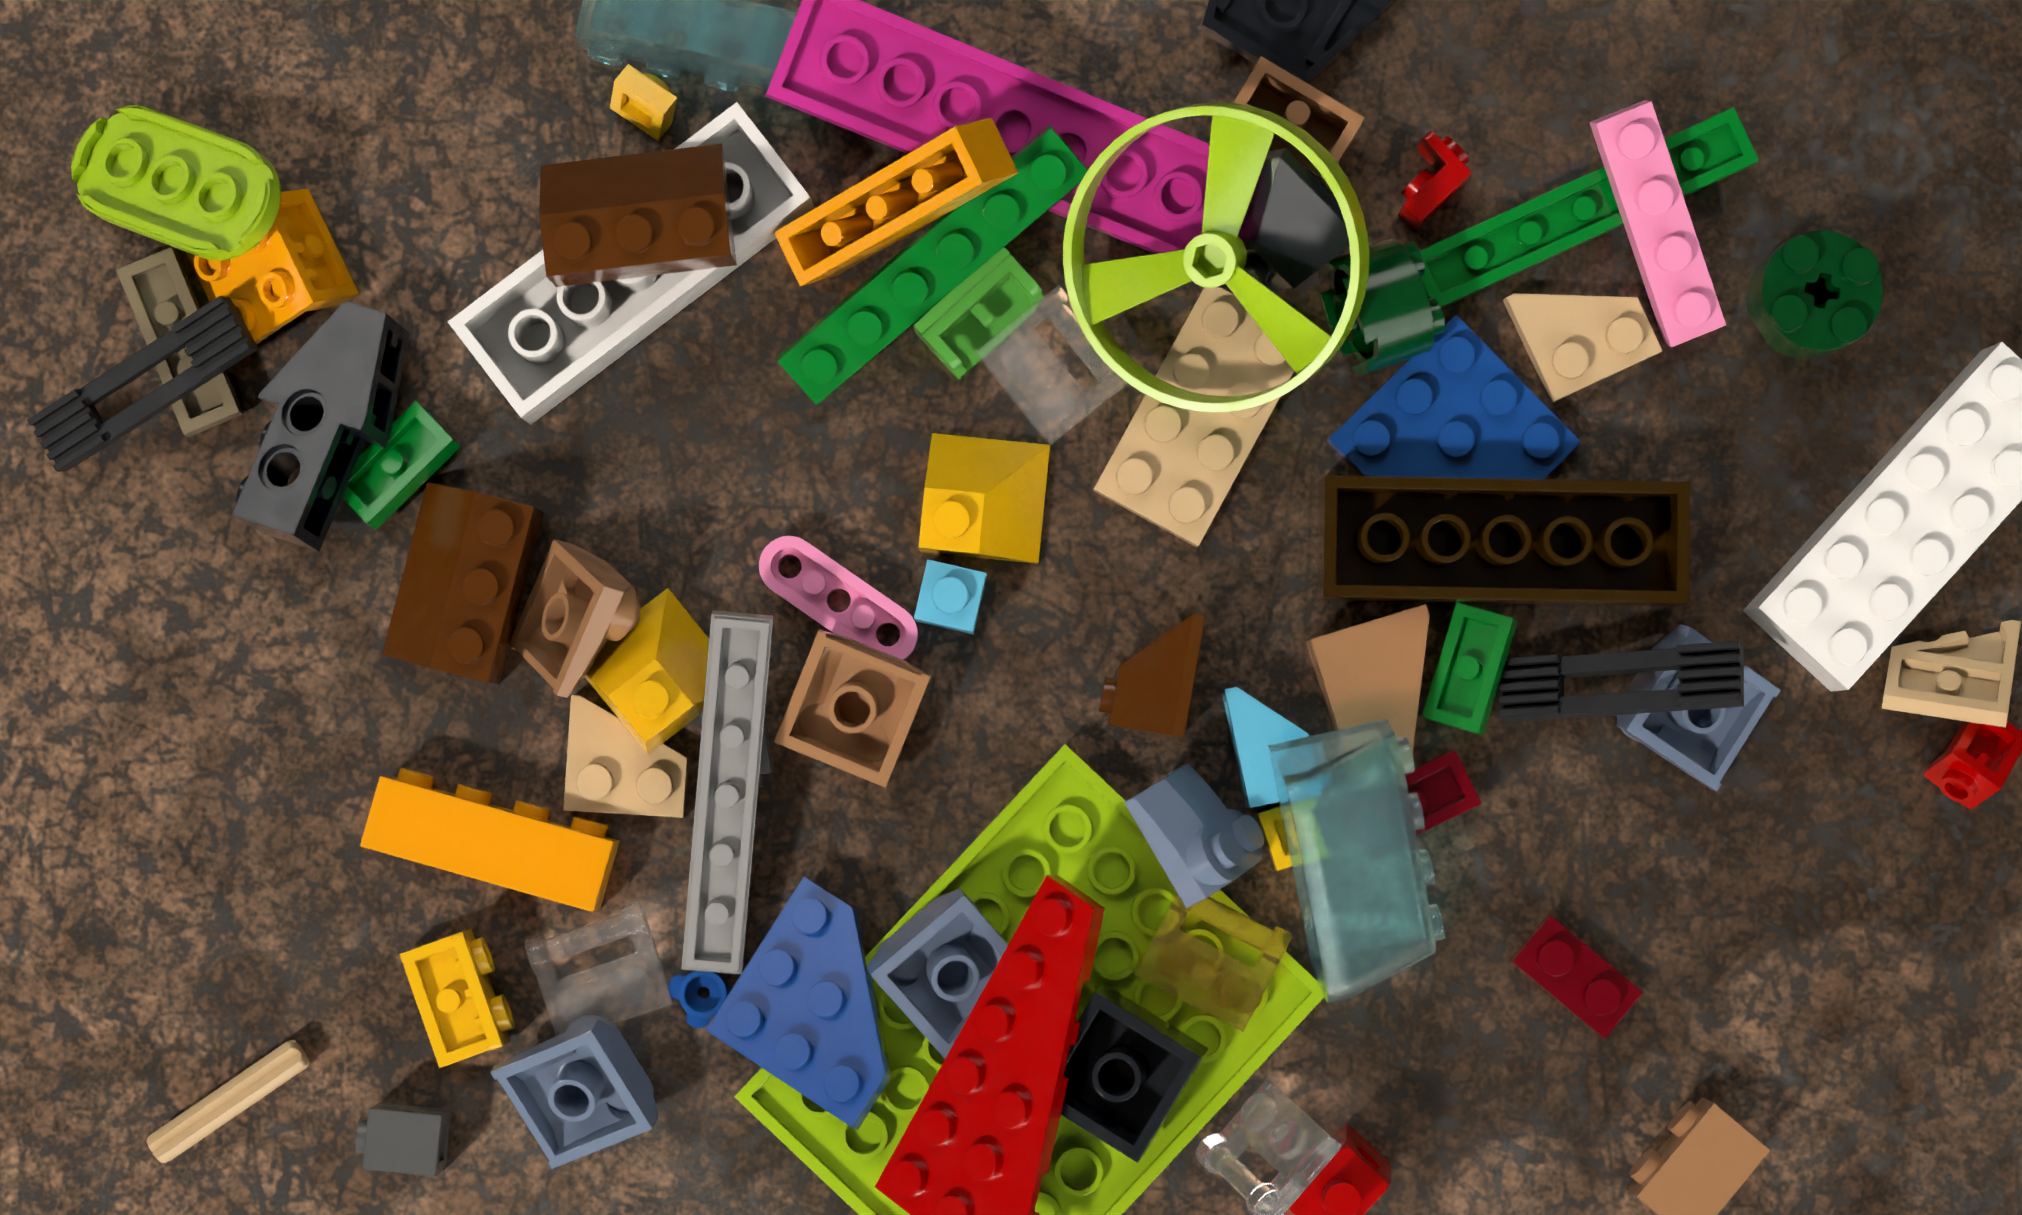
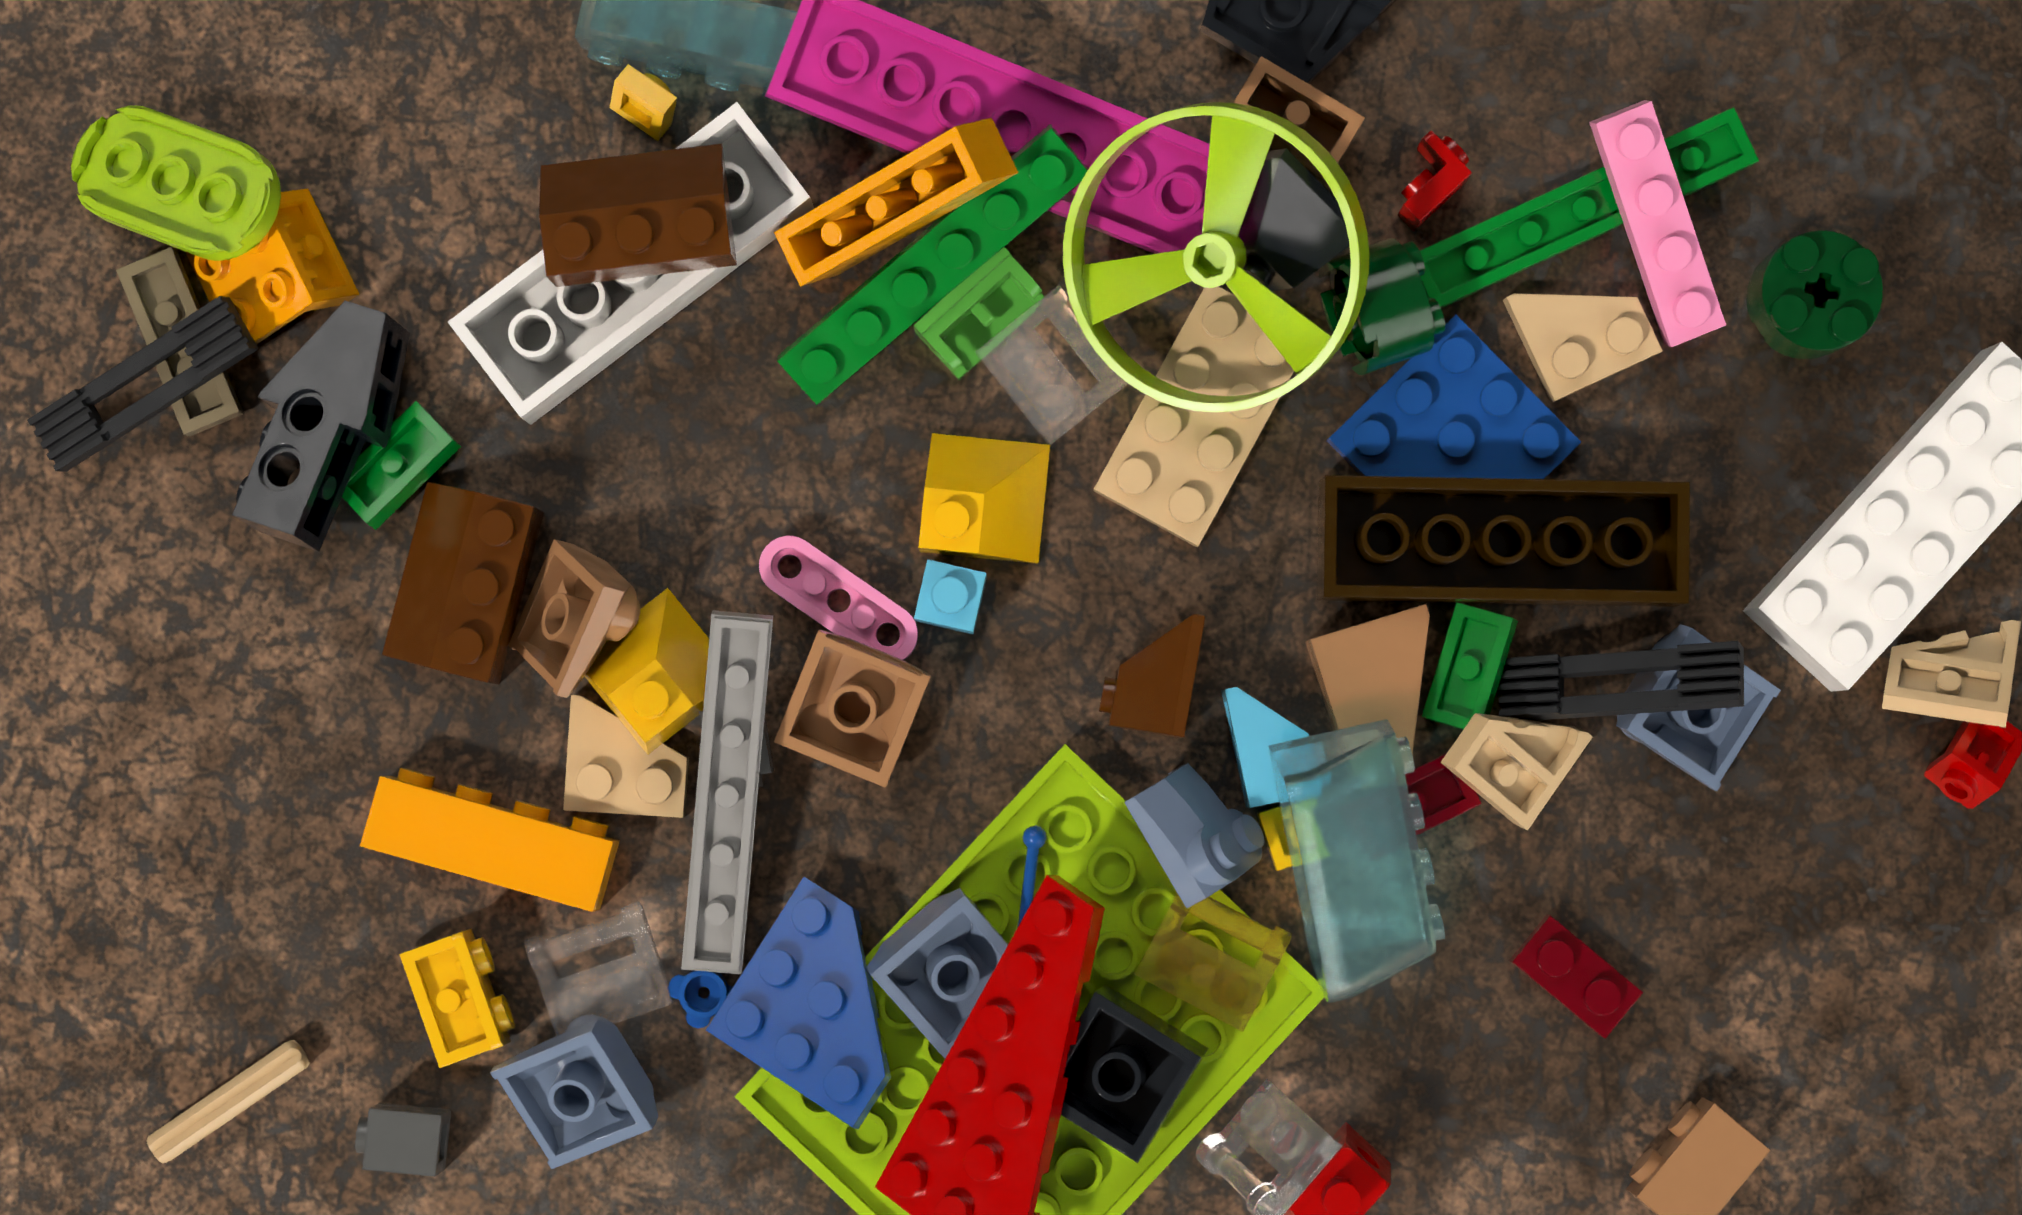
(1034, 838): none -> blue hinge
(1515, 762): none -> tan wing

